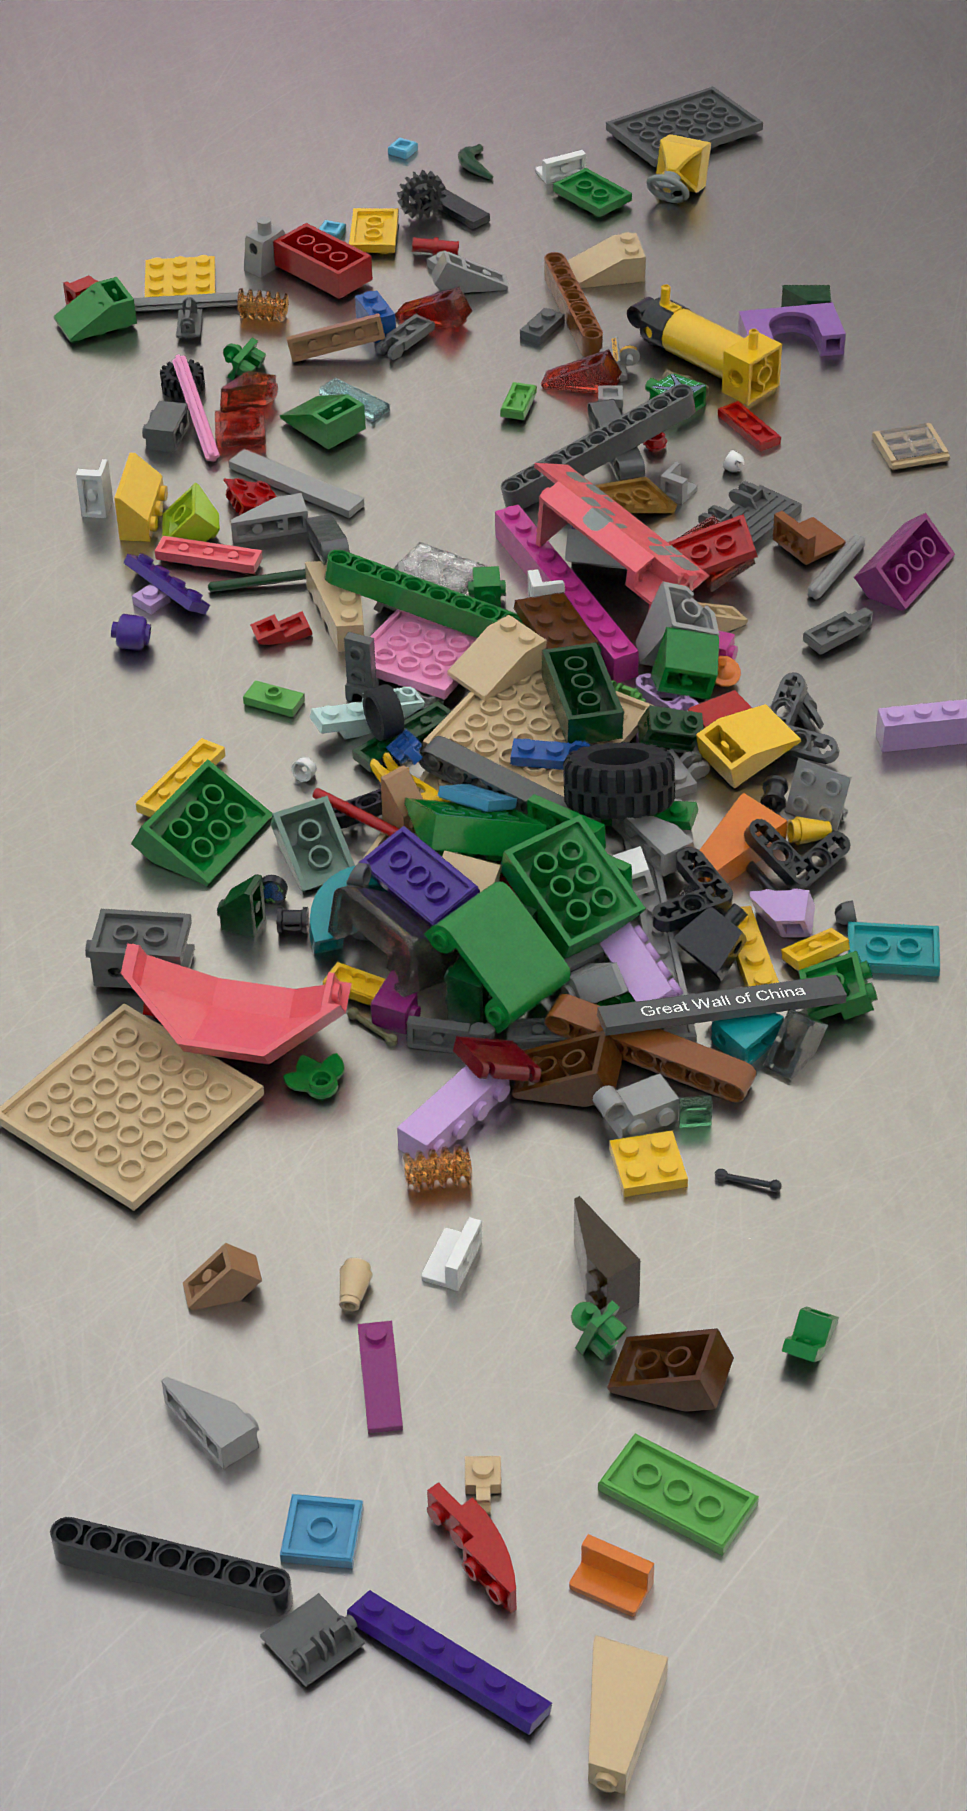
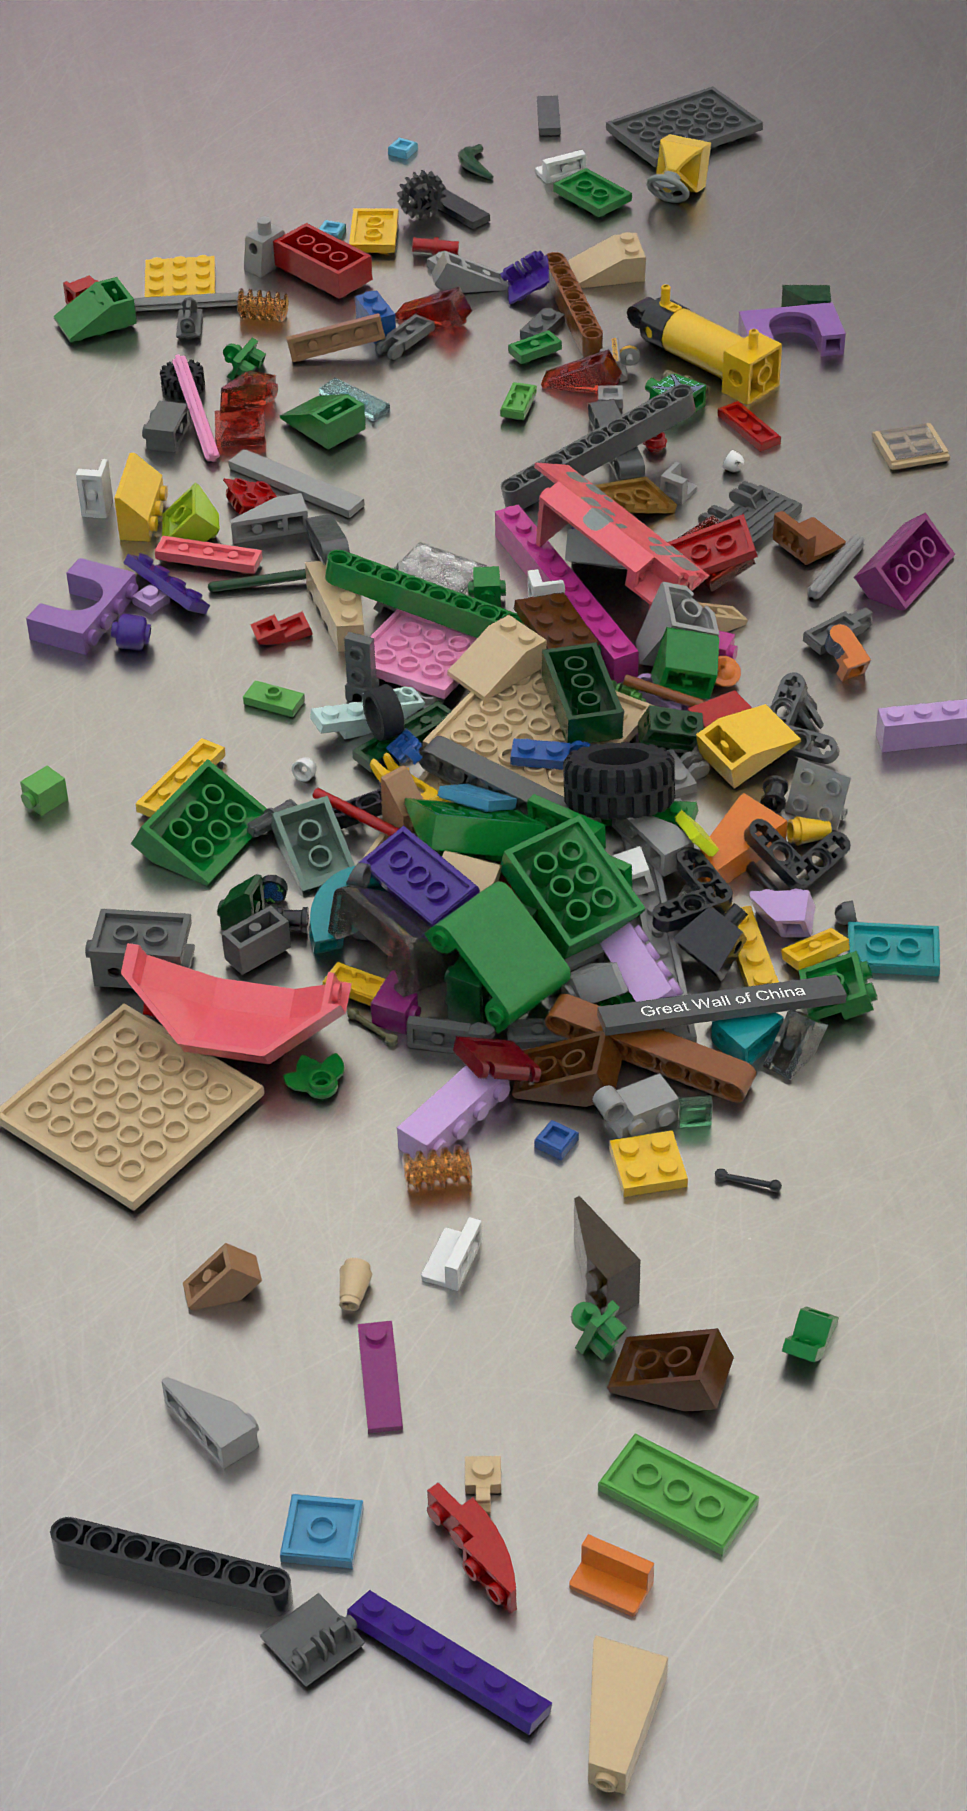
(43, 790): none -> bright green brick
(82, 629): none -> medium lavender arch
(256, 939): none -> dark grey brick
(263, 823): none -> dark grey axle
(526, 278): none -> dark purple hinge
(535, 347): none -> green plate
(548, 115): none -> dark grey tile
(556, 1140): none -> blue tile
(661, 691): none -> dark orange bar
(696, 834): none -> neon yellow tile
(847, 652): none -> orange leg

